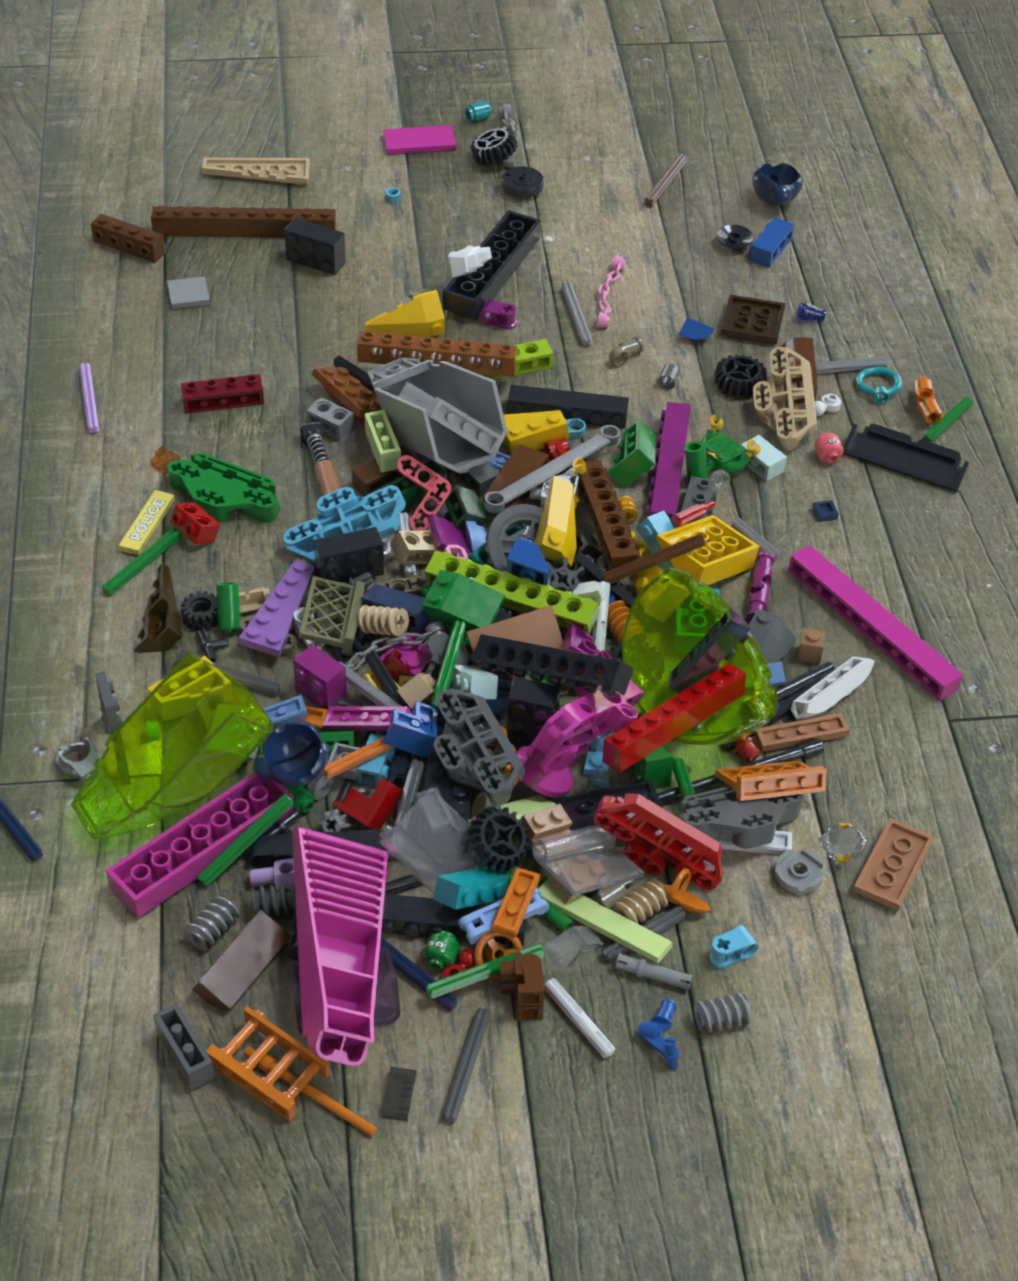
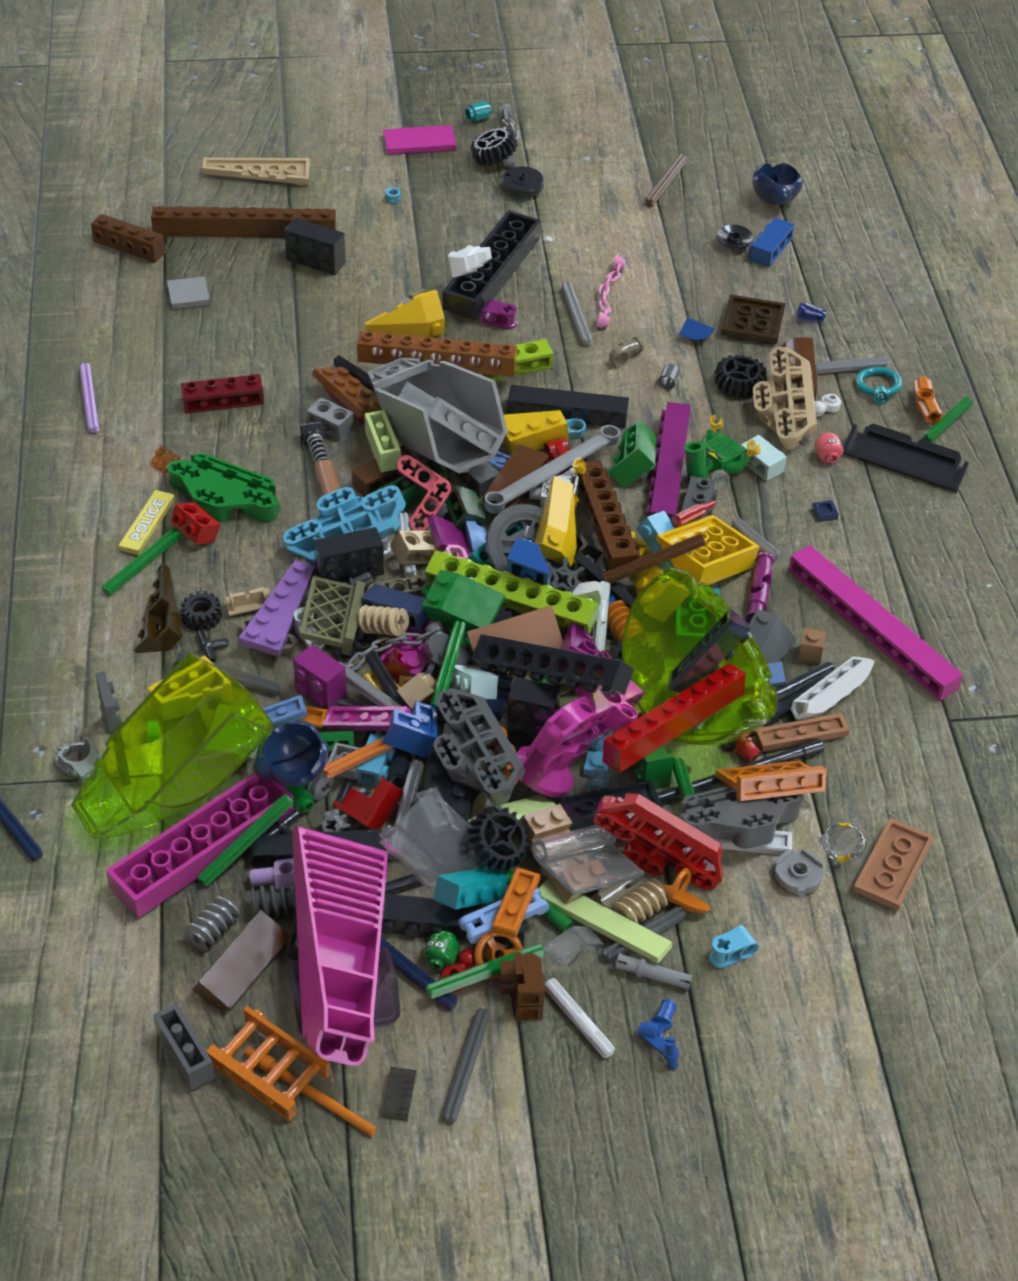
(228, 606): green brick -> none
(628, 508): light orange bush -> none
(722, 1011): light grey piece -> none

